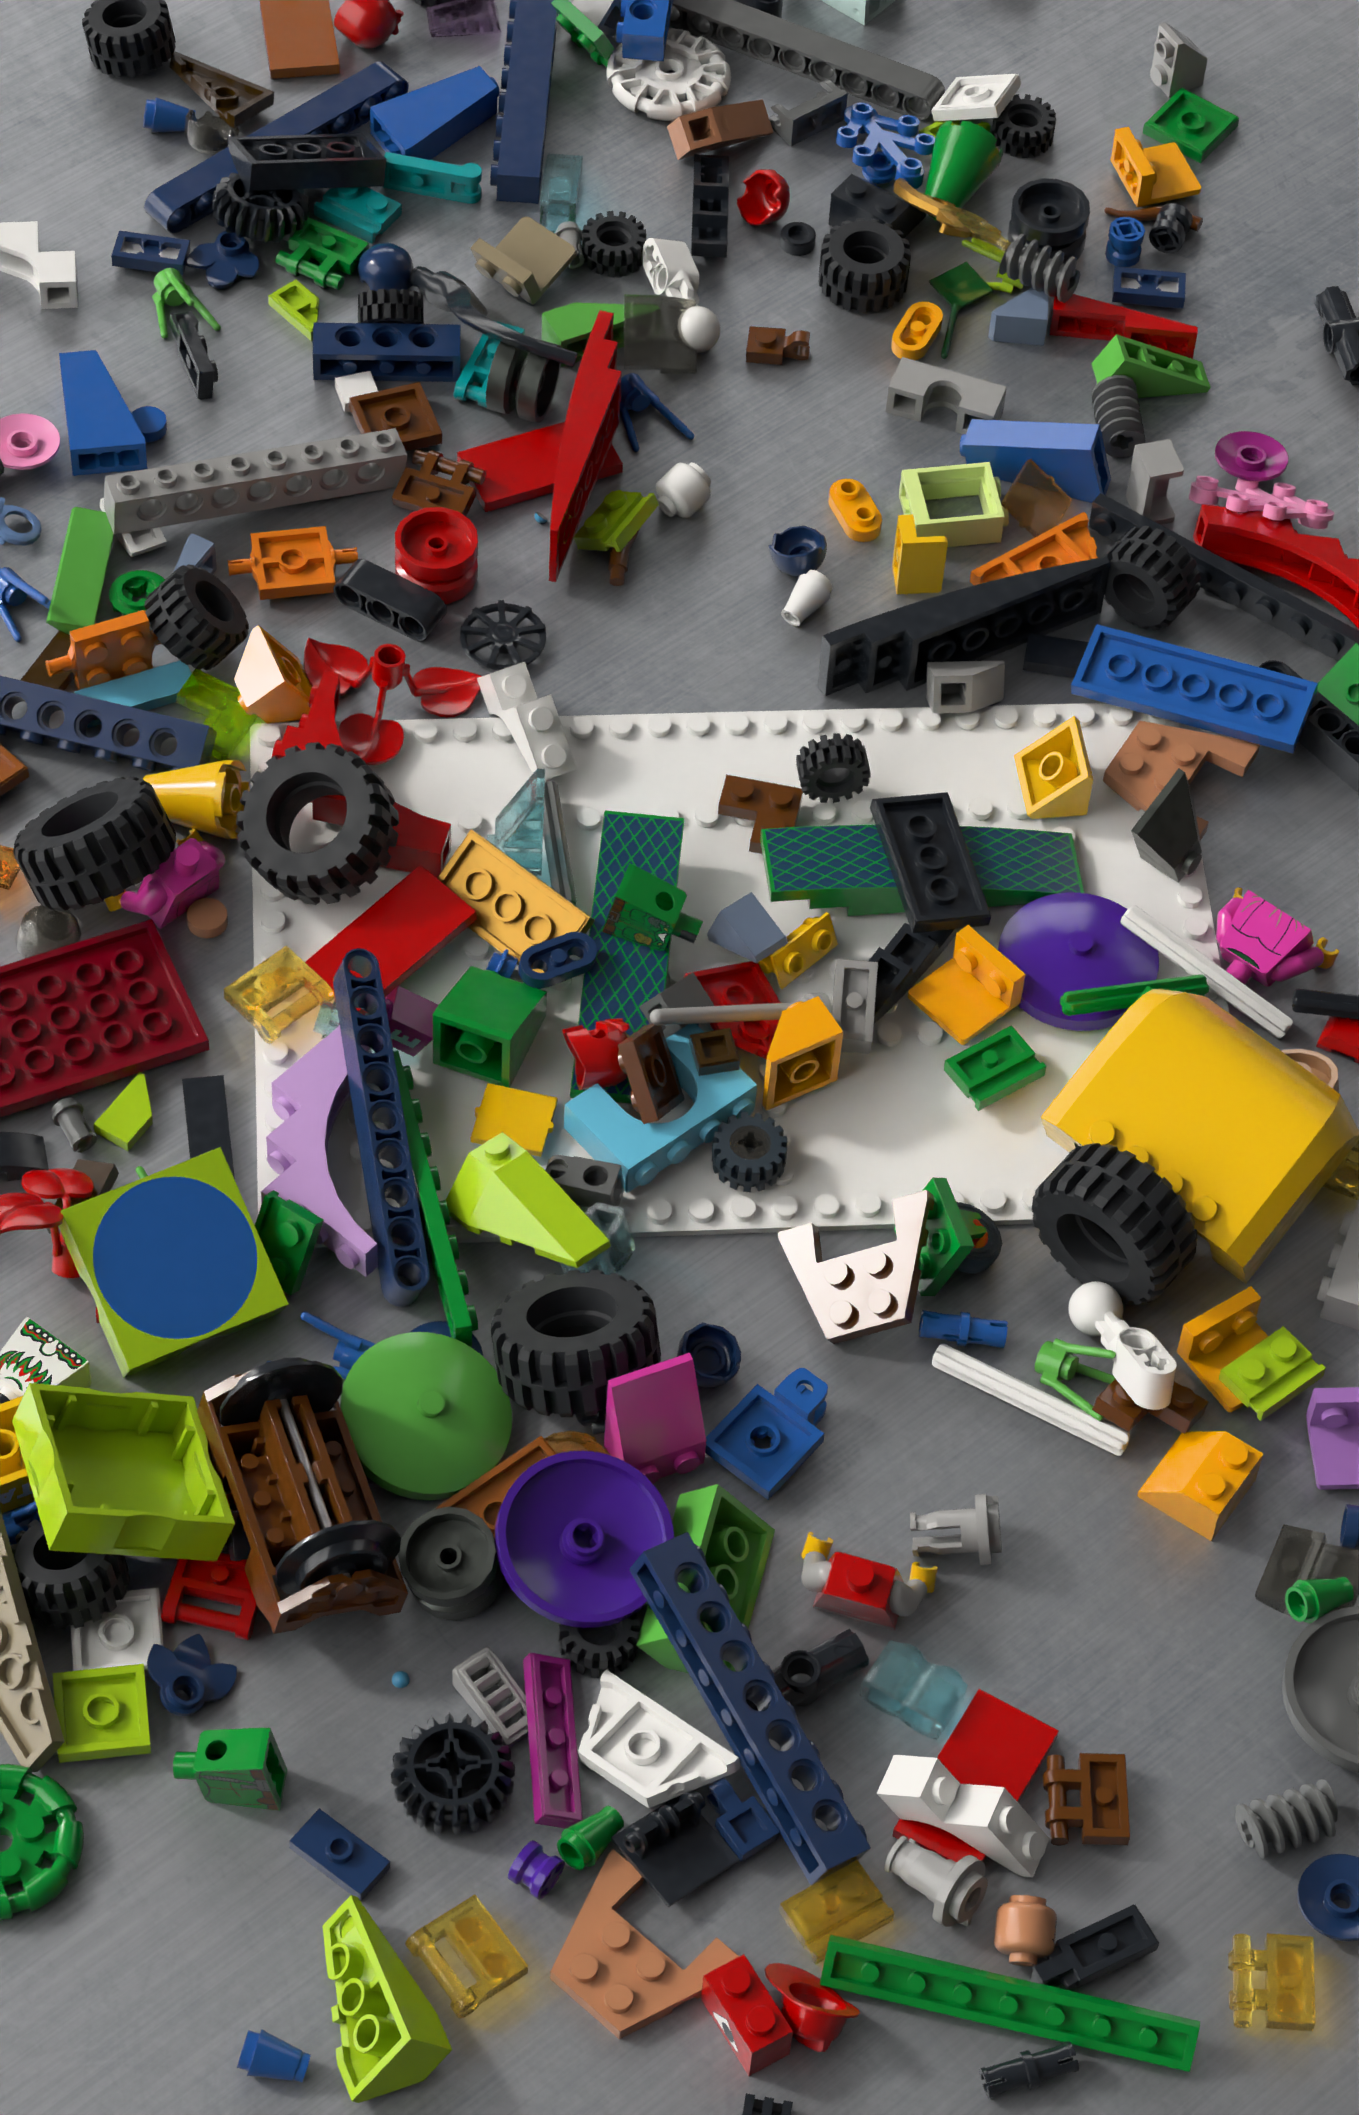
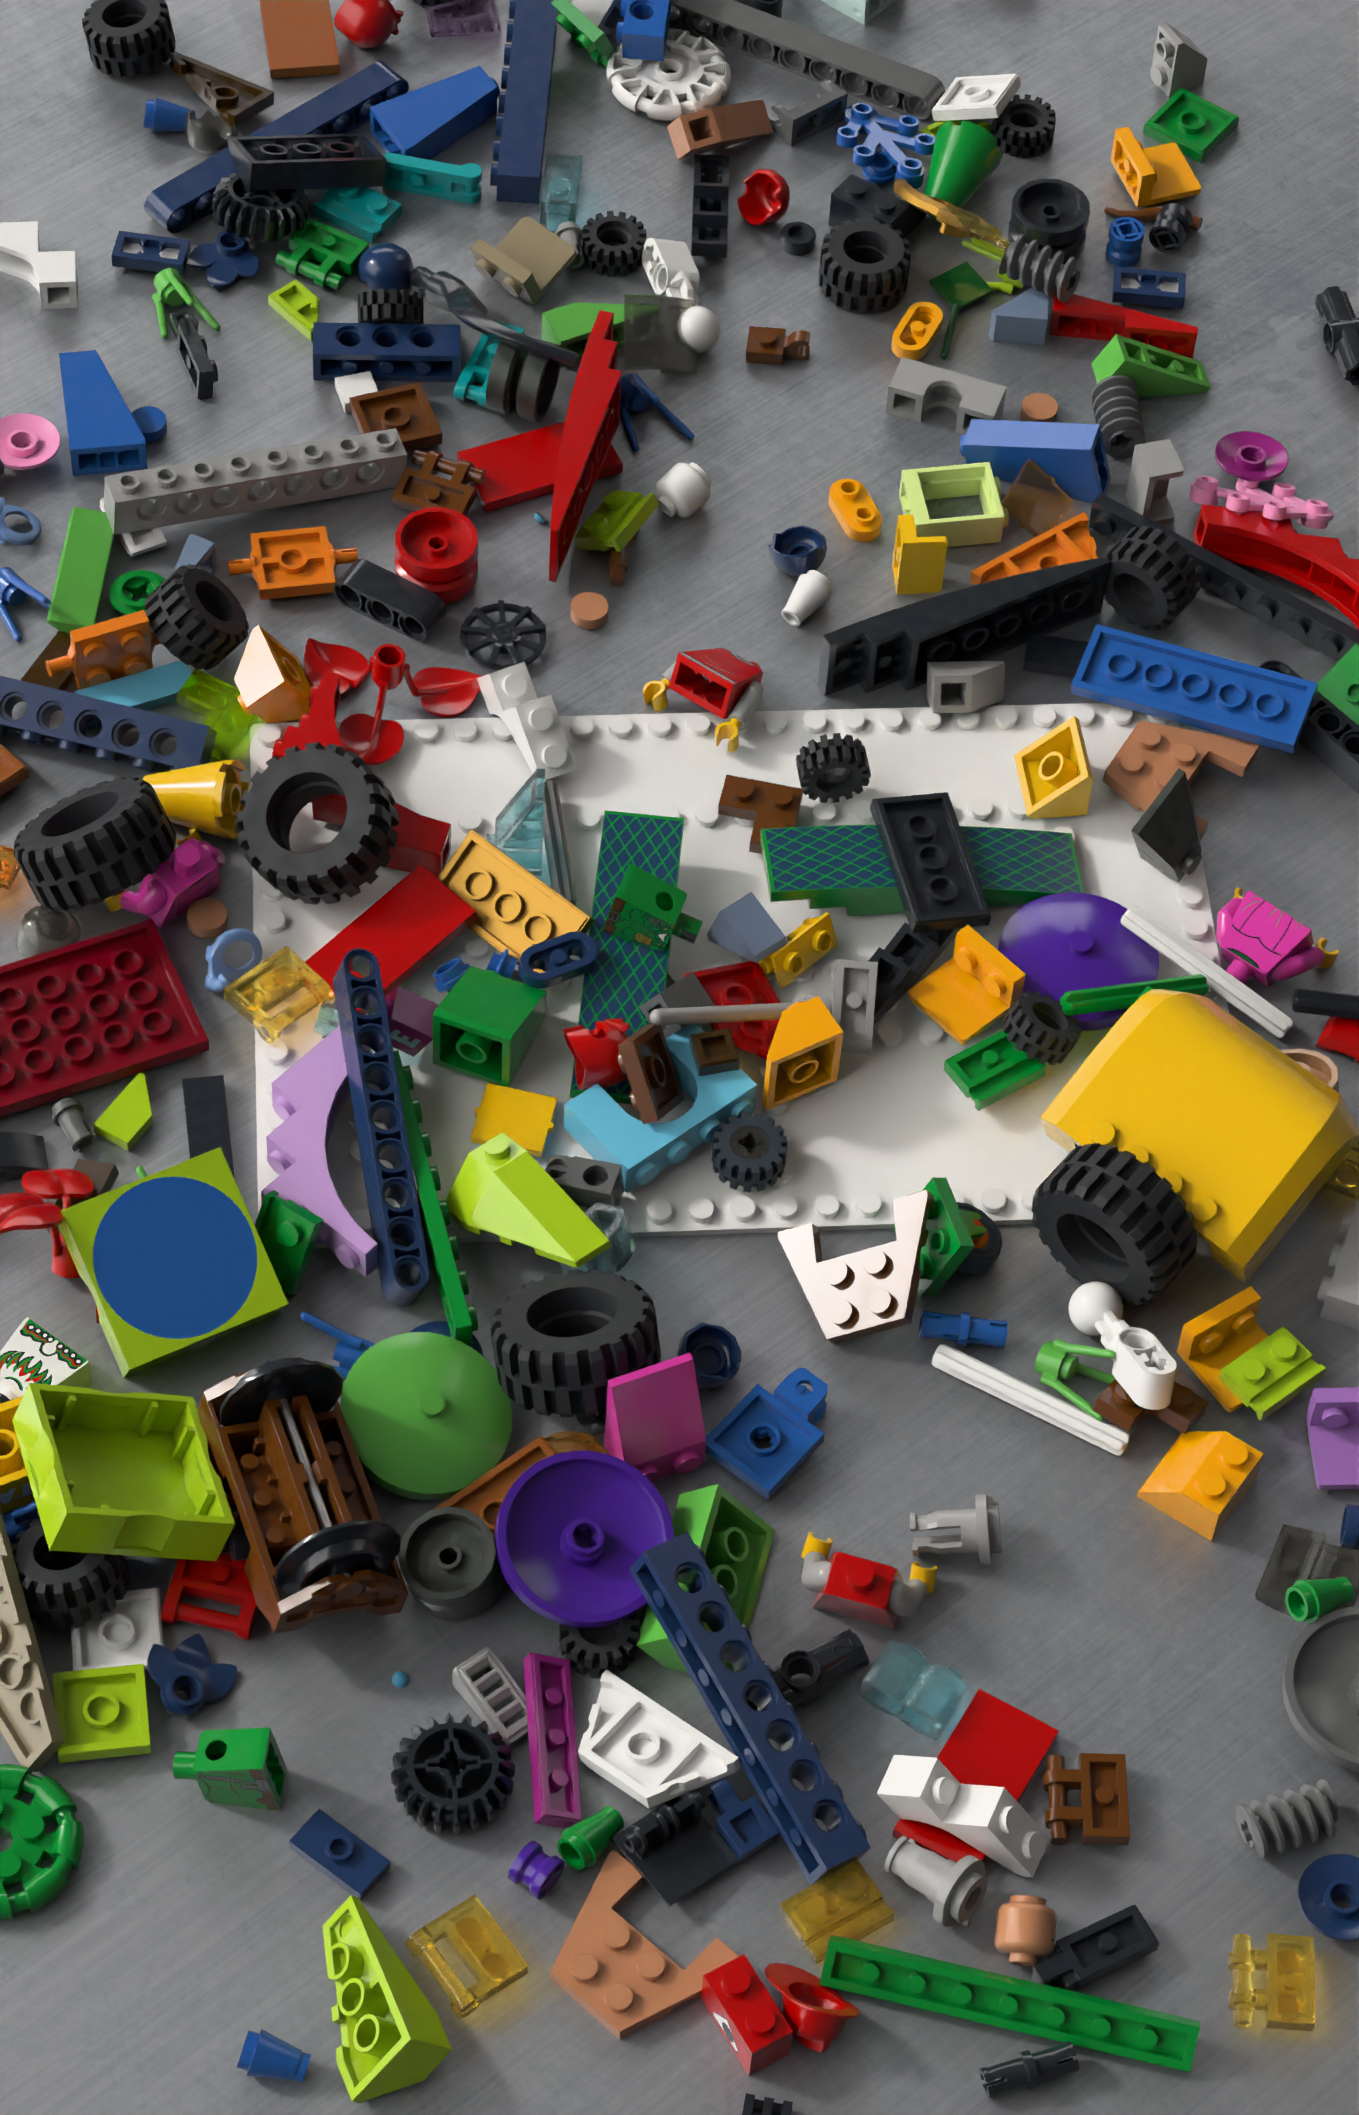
(221, 975): none -> medium blue piece
(449, 974): none -> blue plate
(589, 610): none -> nougat tile
(715, 682): none -> red torso
(1039, 408): none -> nougat tile
(1041, 1028): none -> black tyre

